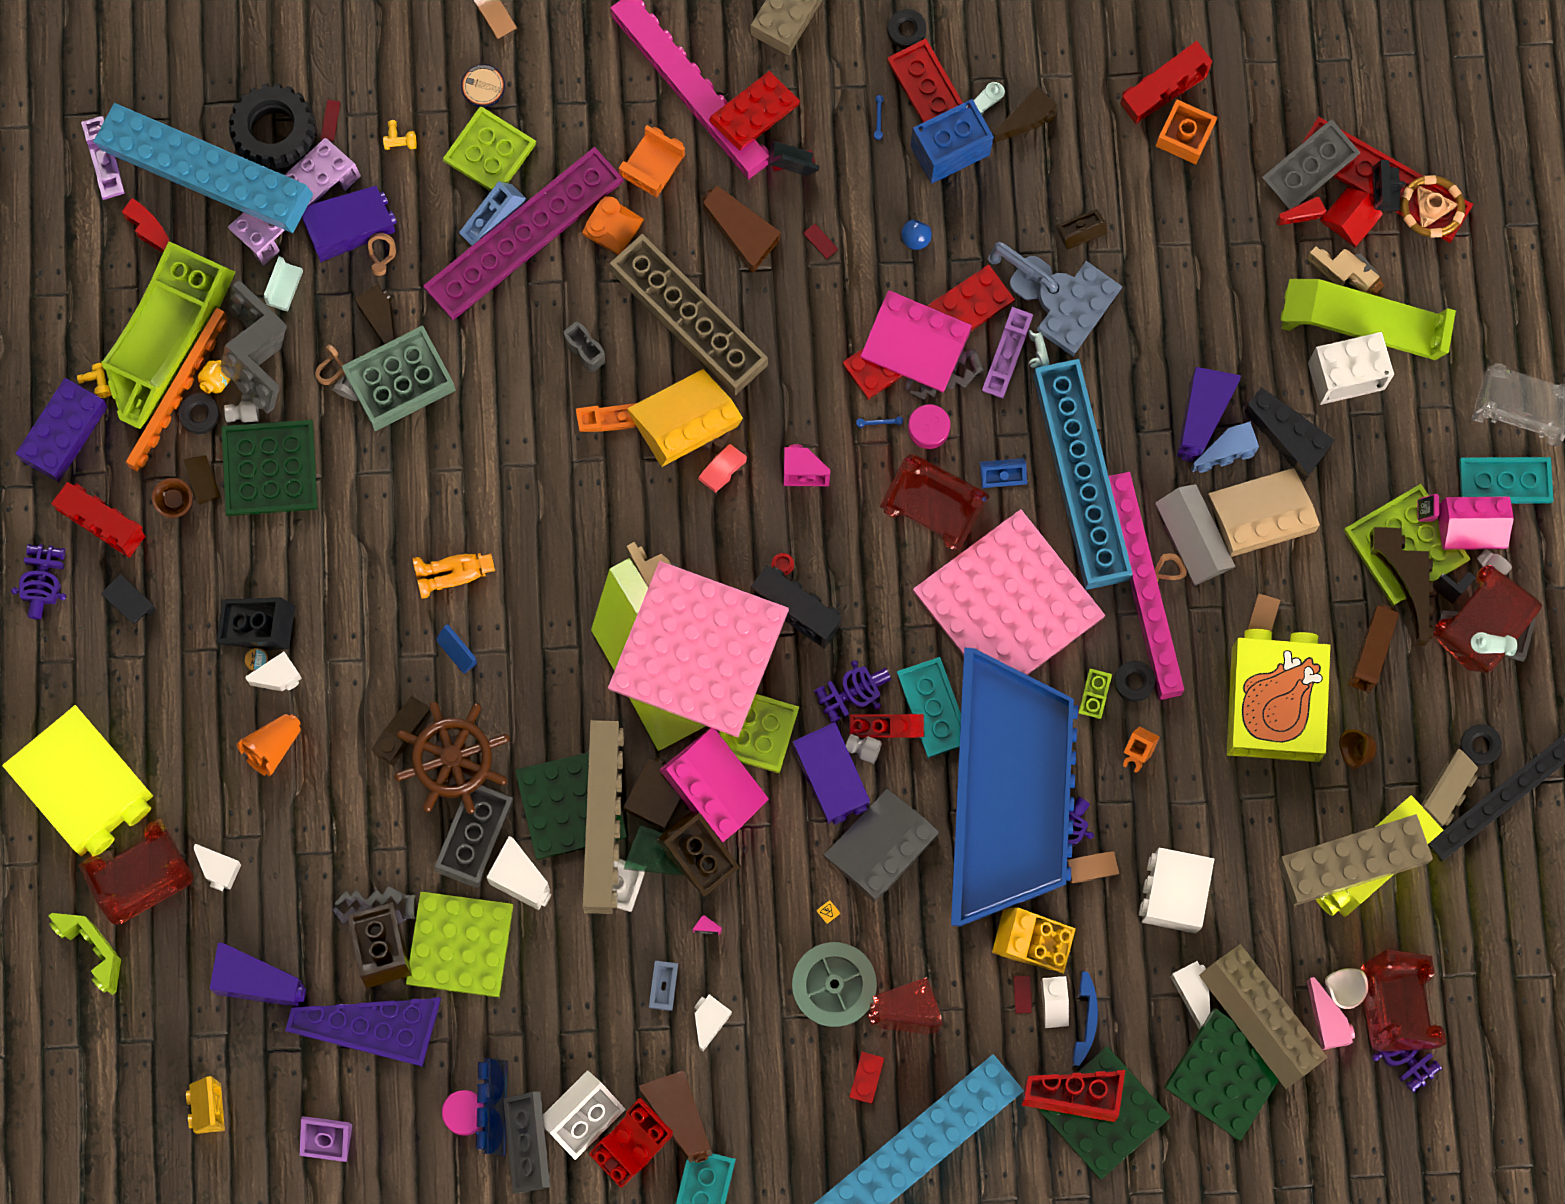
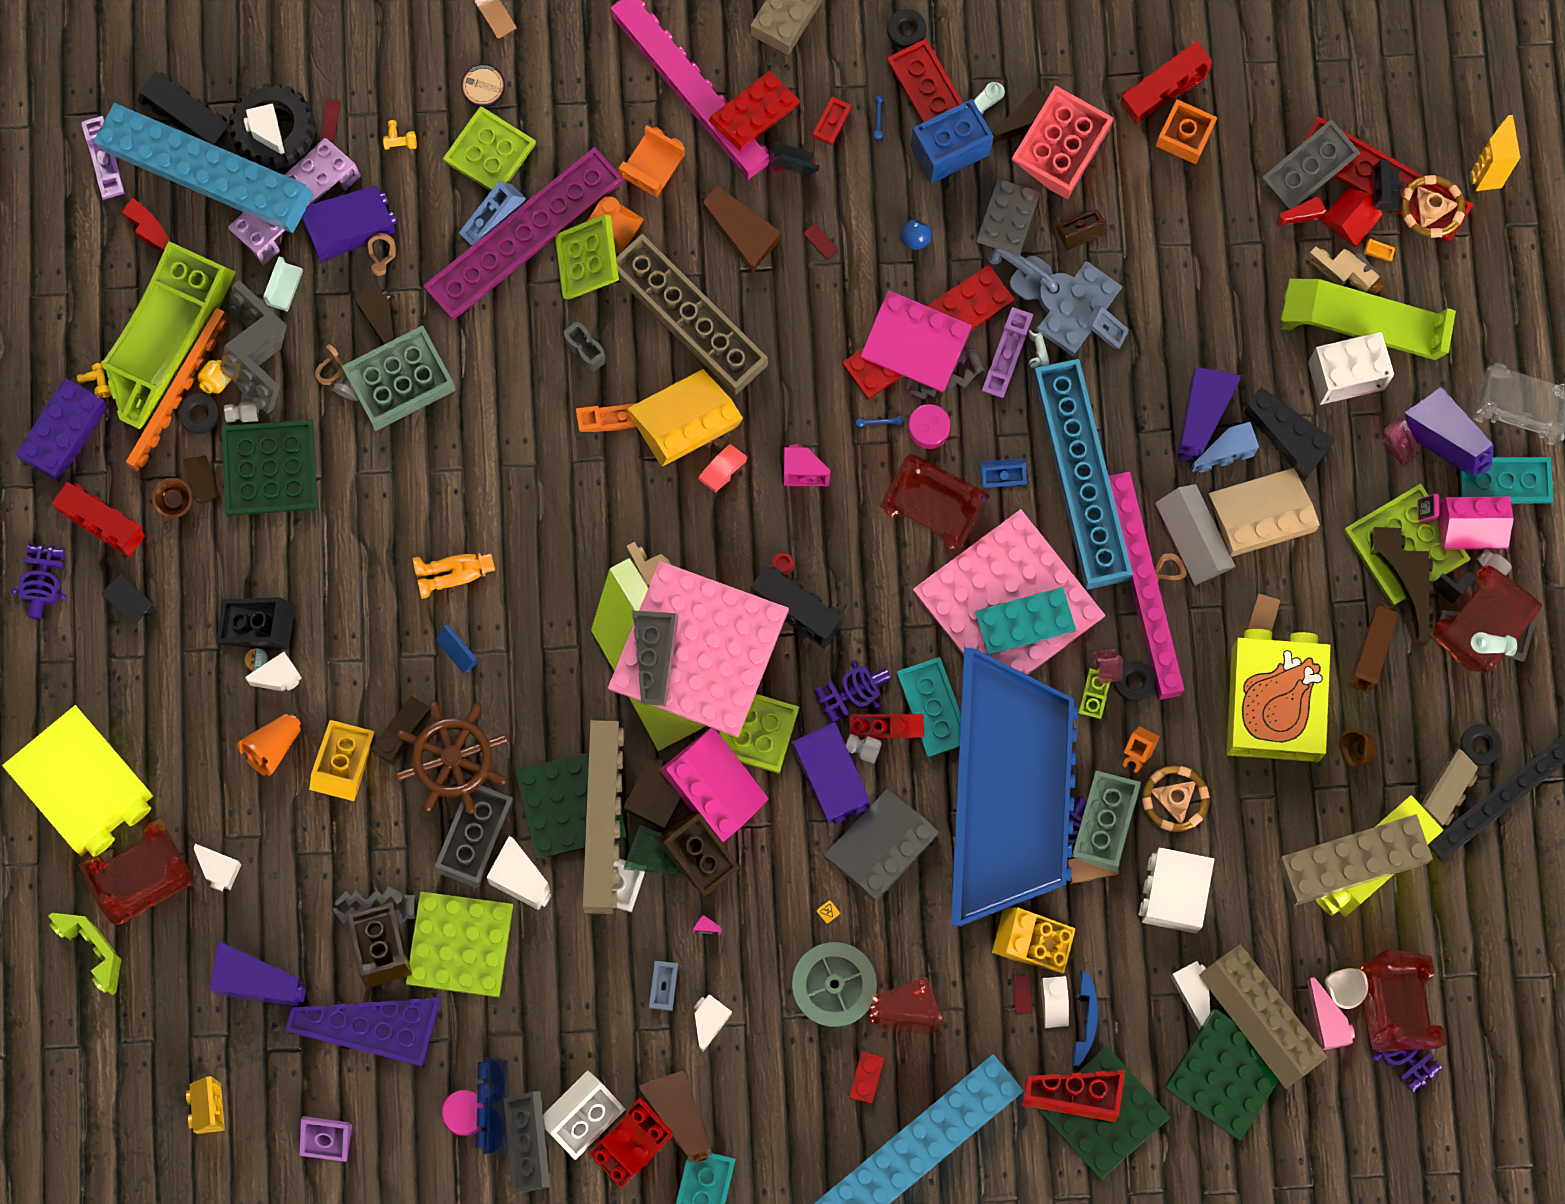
(182, 109): none -> black wedge
(264, 127): none -> white slope
(341, 760): none -> yellow slope
(586, 257): none -> lime plate
(655, 648): none -> dark grey wing
(832, 121): none -> red plate
(1008, 217): none -> dark grey plate
(1025, 621): none -> teal plate
(1062, 141): none -> coral slope
(1106, 820): none -> sand green slope
(1109, 665): none -> clear pink slope
(1114, 330): none -> sand blue piece
(1175, 798): none -> light nougat piece
(1379, 250): none -> light orange piece
(1400, 441): none -> clear pink slope
(1450, 433): none -> slope
(1497, 158): none -> yellow slope

